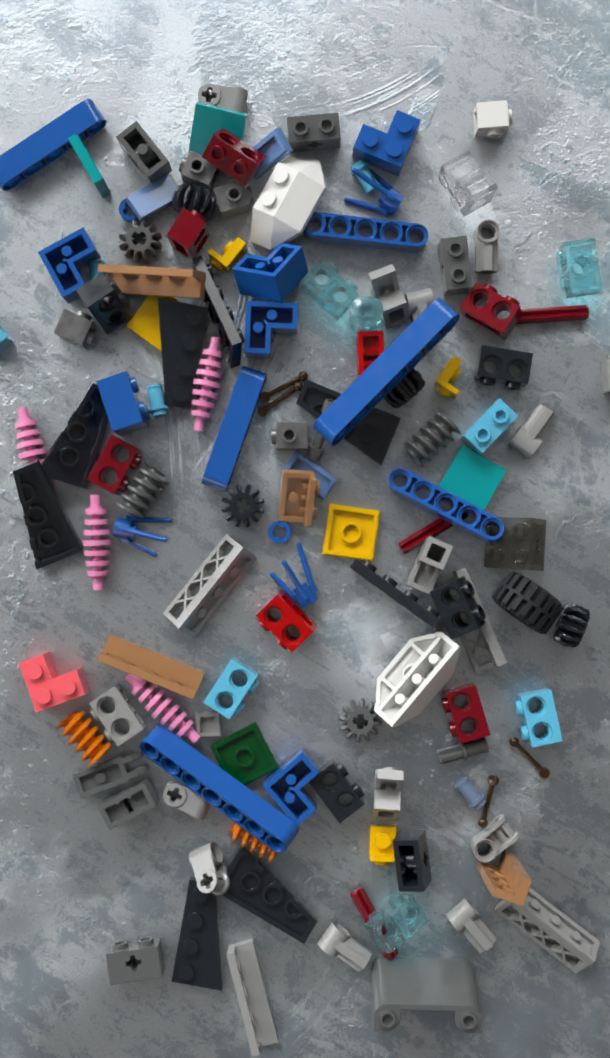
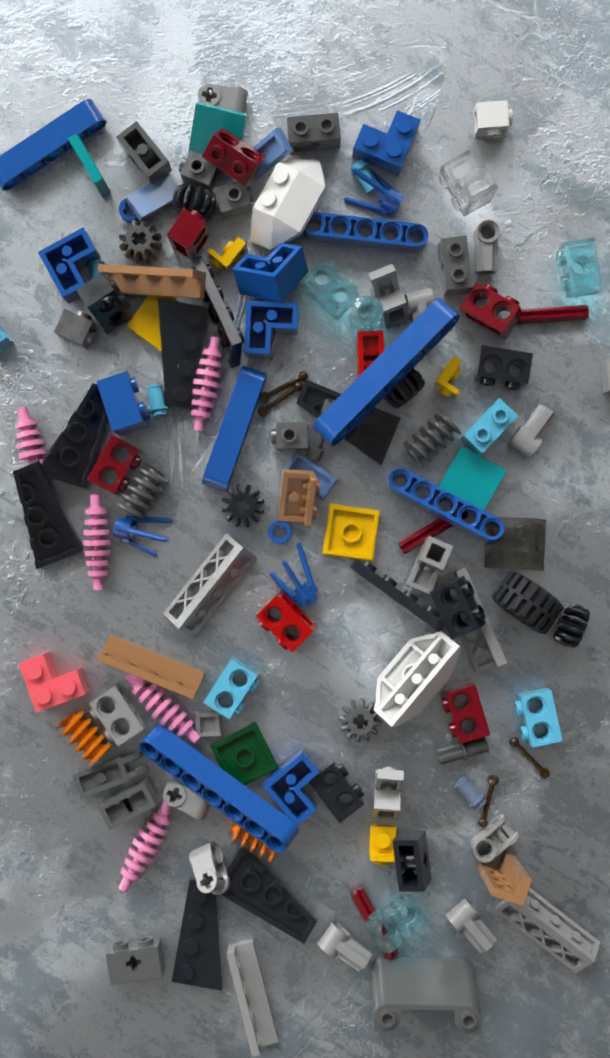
(145, 846): none -> bright pink piece

